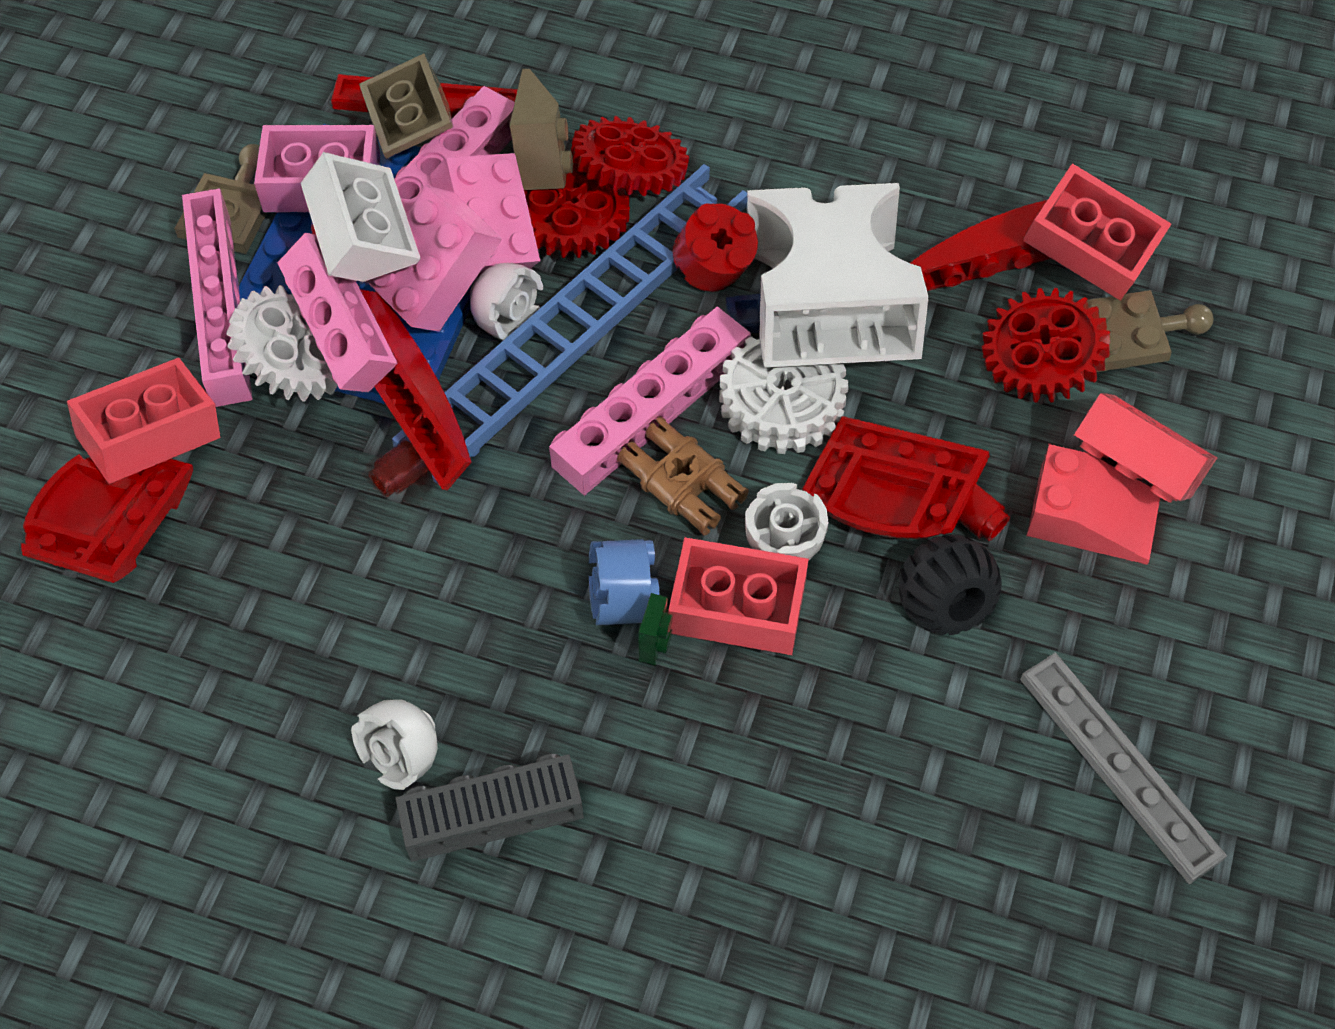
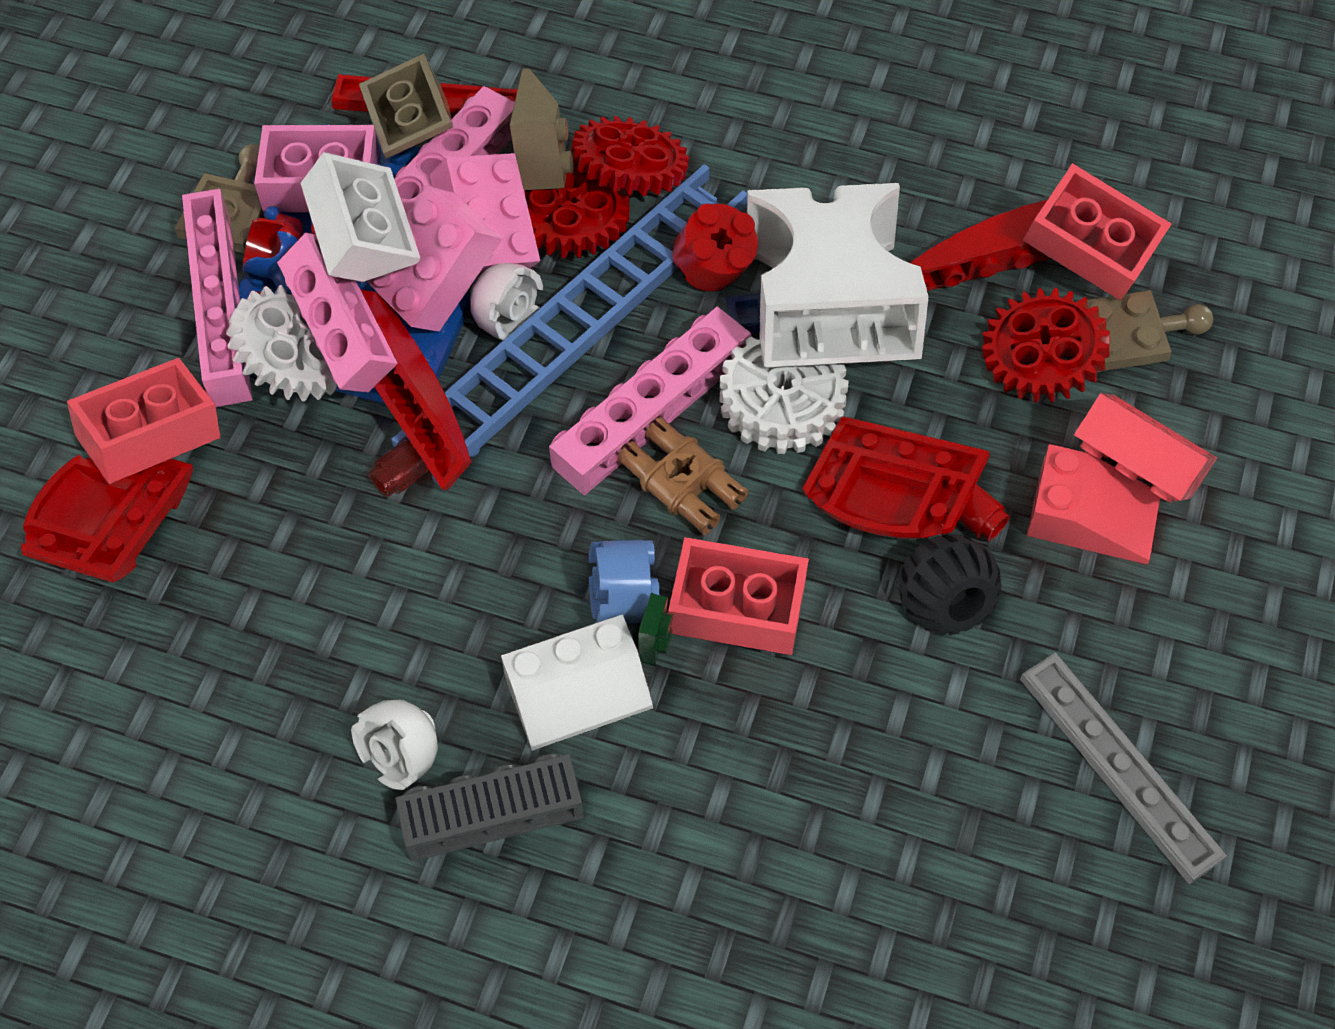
(268, 242): none -> piece
(577, 682): none -> white slope
(786, 521): white cylinder -> none

